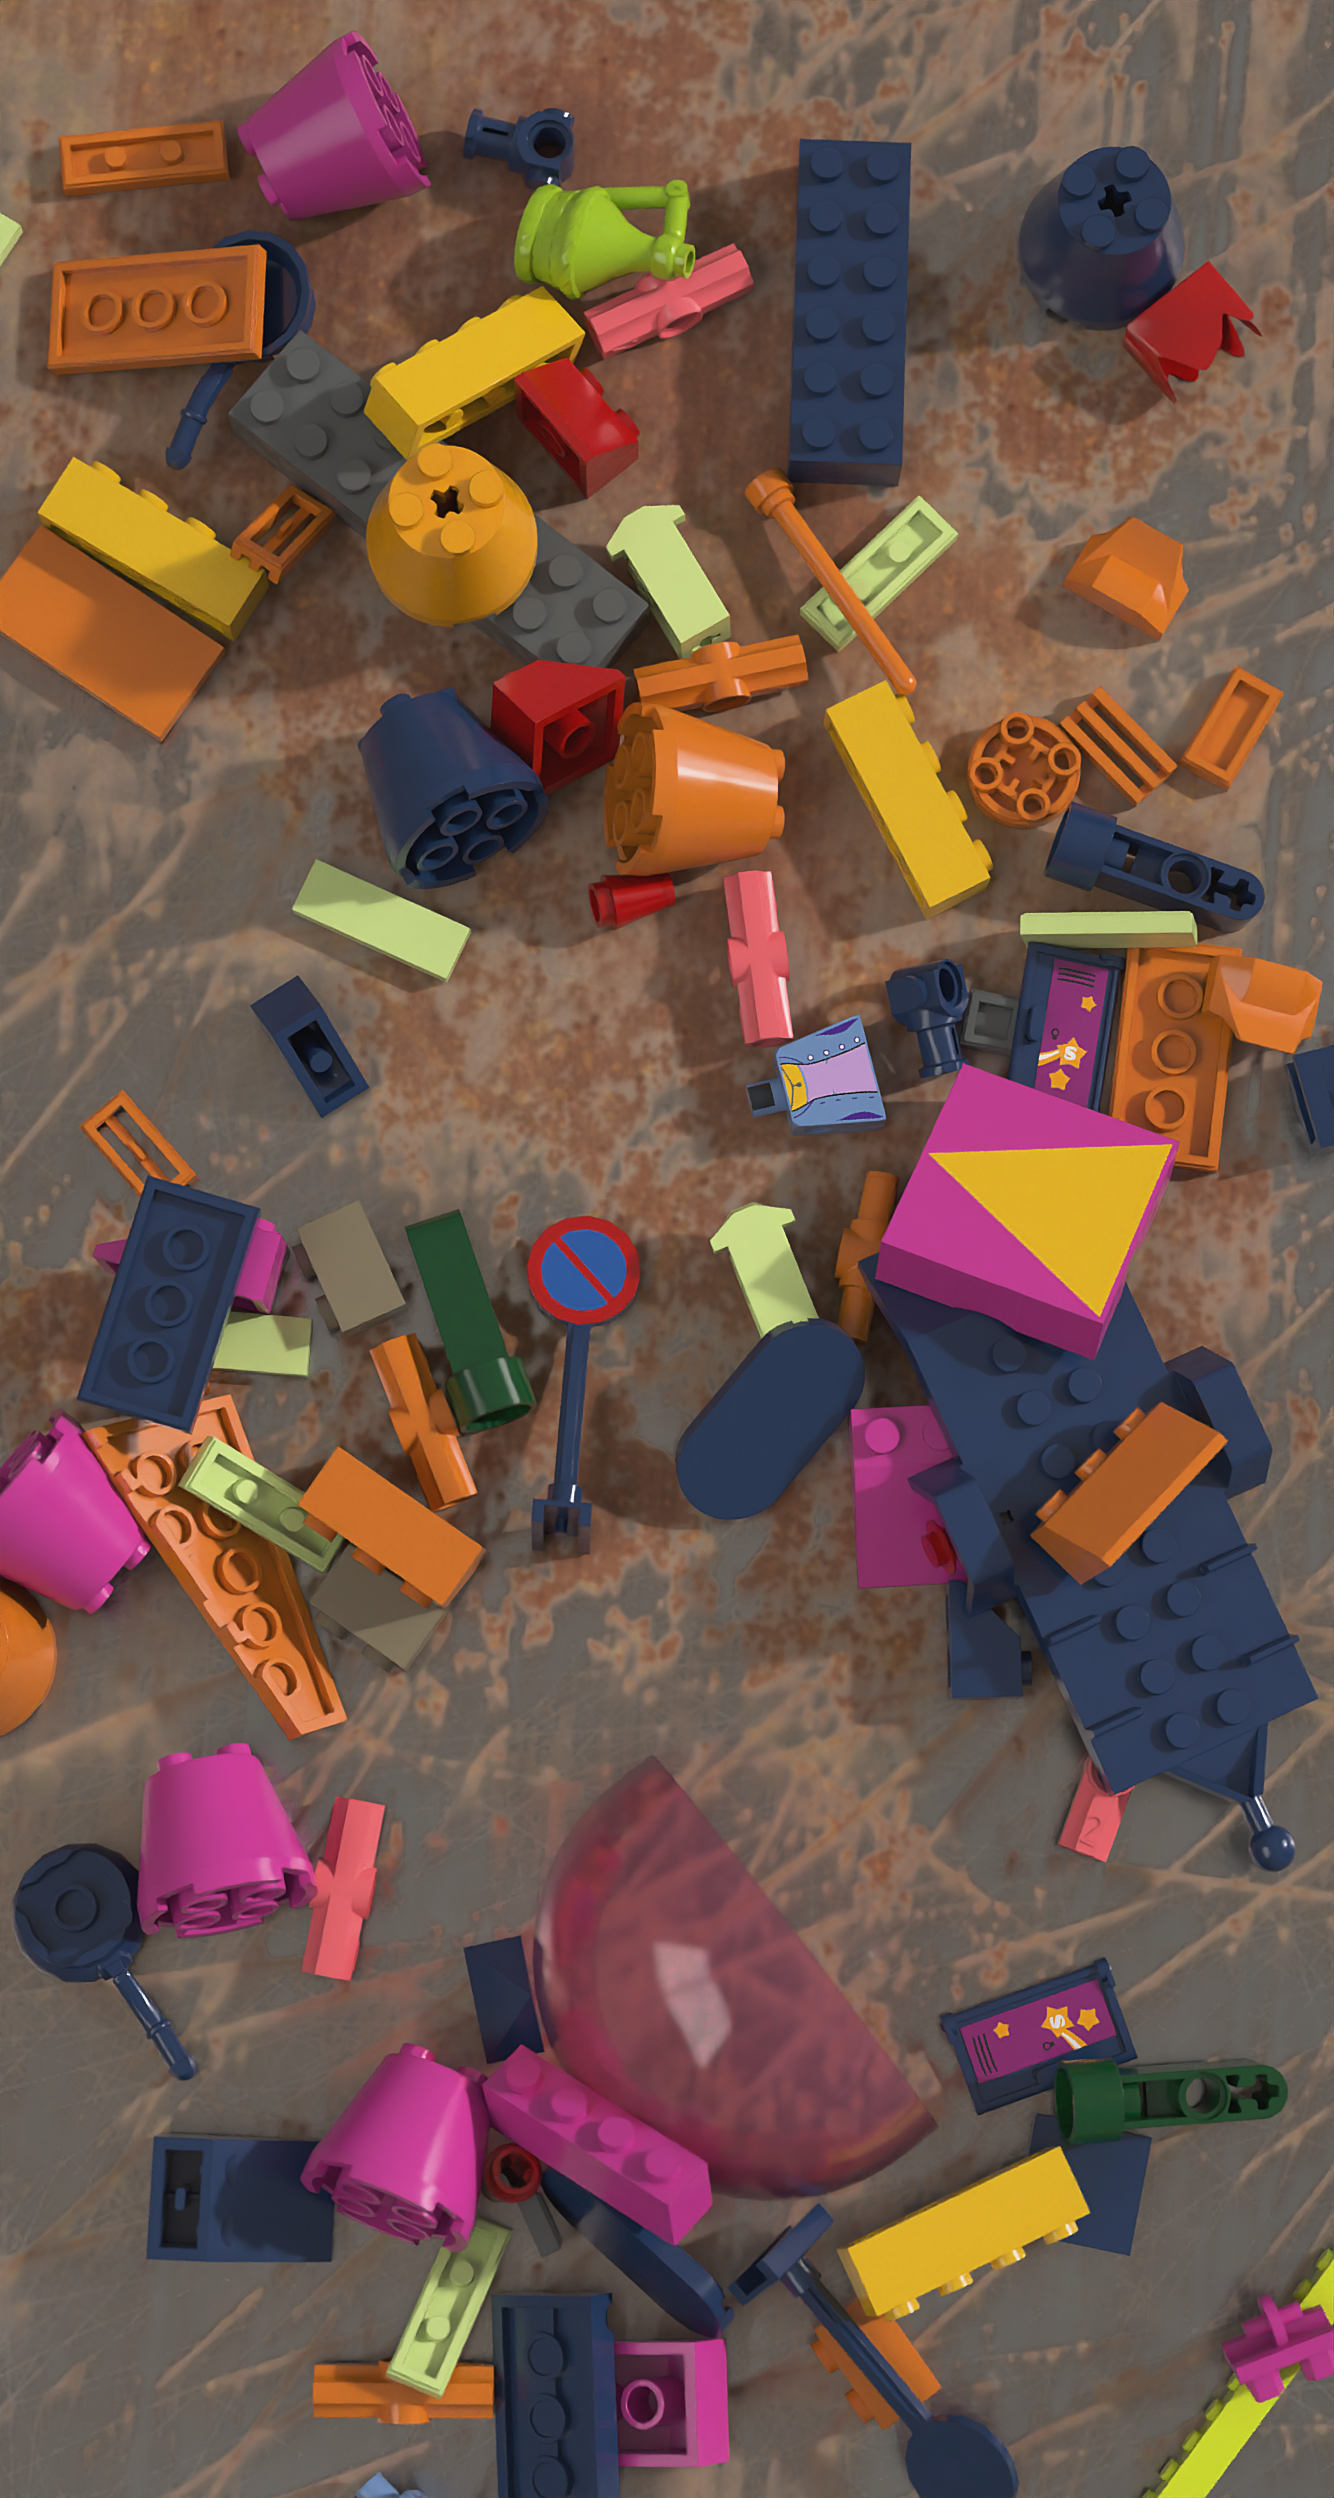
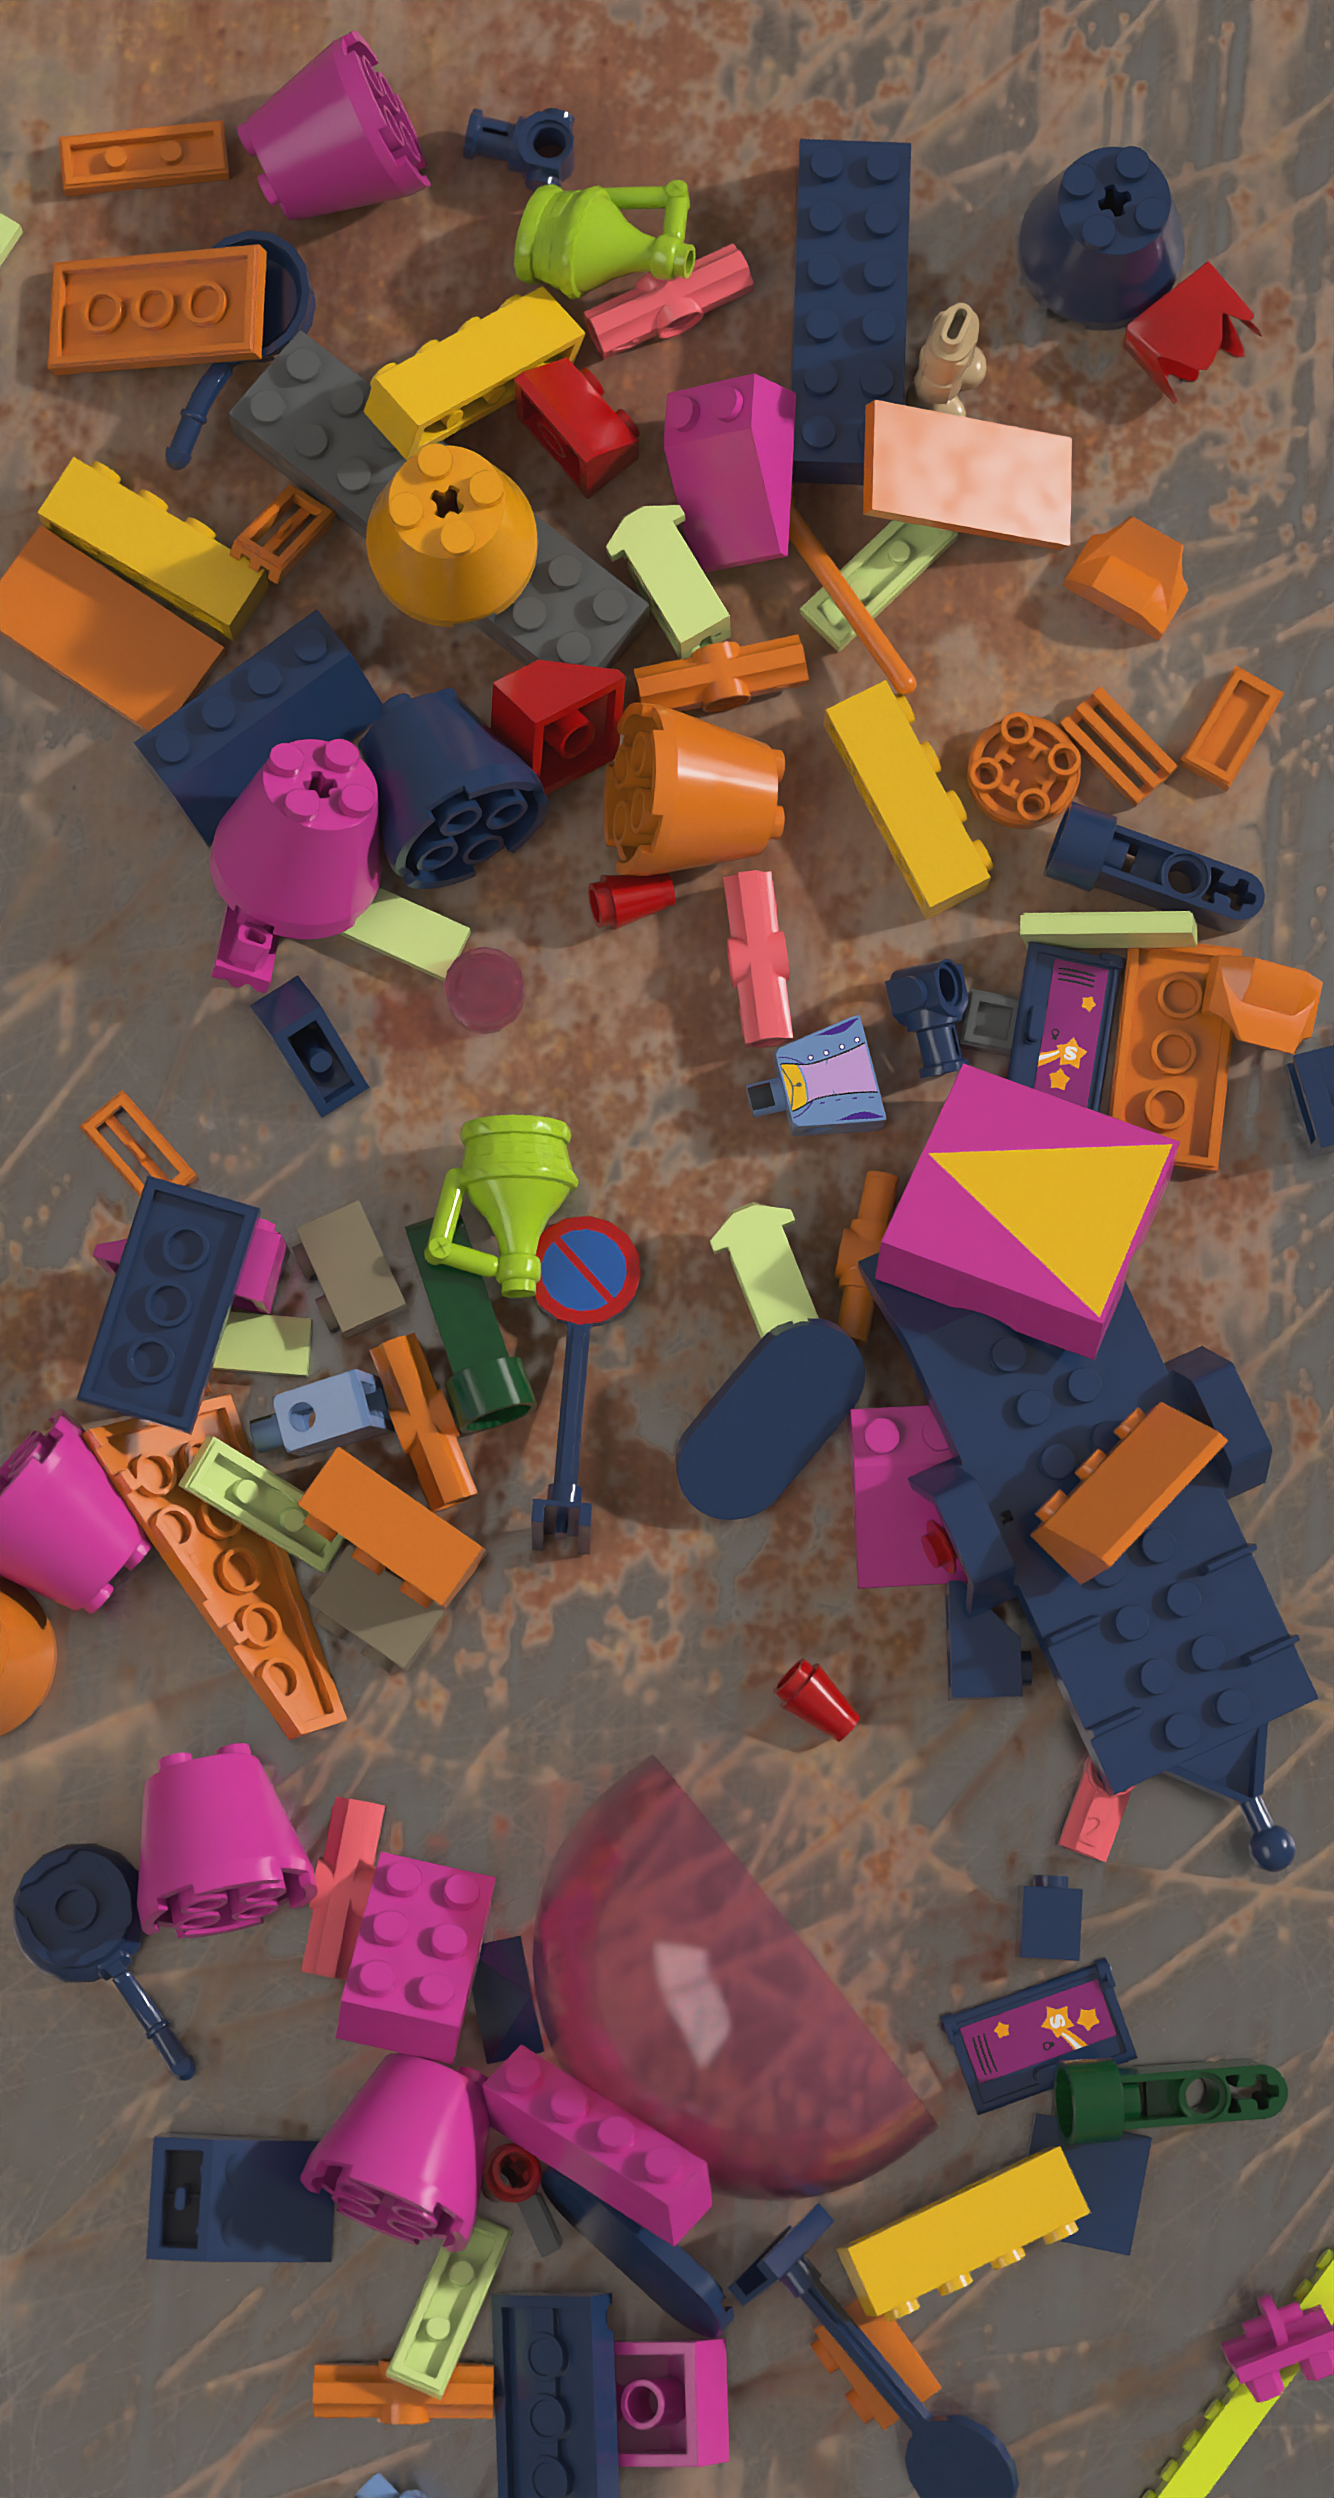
(245, 951): none -> dark pink hips
(283, 694): none -> dark blue slope
(302, 841): none -> dark pink cone
(346, 1410): none -> medium blue torso
(415, 1958): none -> dark pink brick
(484, 990): none -> clear pink wheel
(516, 1178): none -> lime piece
(732, 468): none -> dark pink slope
(815, 1699): none -> red cone
(948, 362): none -> tan piece
(967, 475): none -> tile
(1049, 1919): none -> dark blue brick

